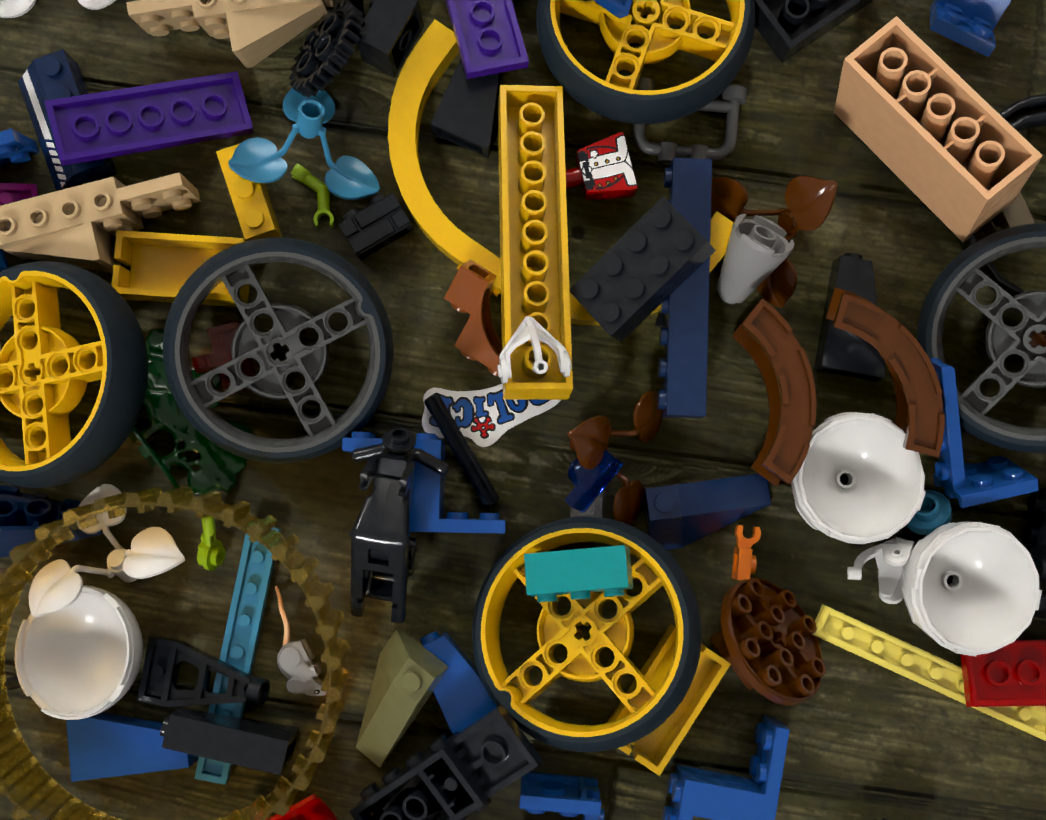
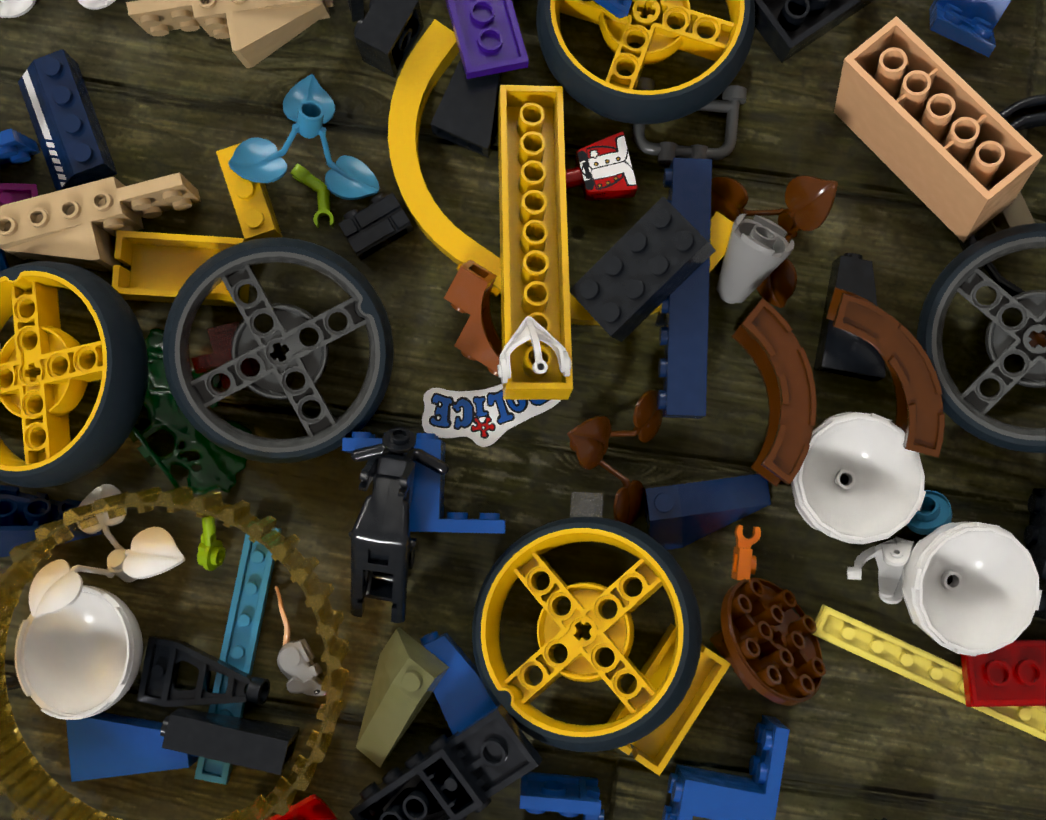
(148, 117): dark purple plate -> none
(326, 49): black gear -> none
(461, 449): black axle -> none
(578, 573): teal brick -> none
(590, 482): clear blue tile -> none
(971, 482): blue bracket -> none

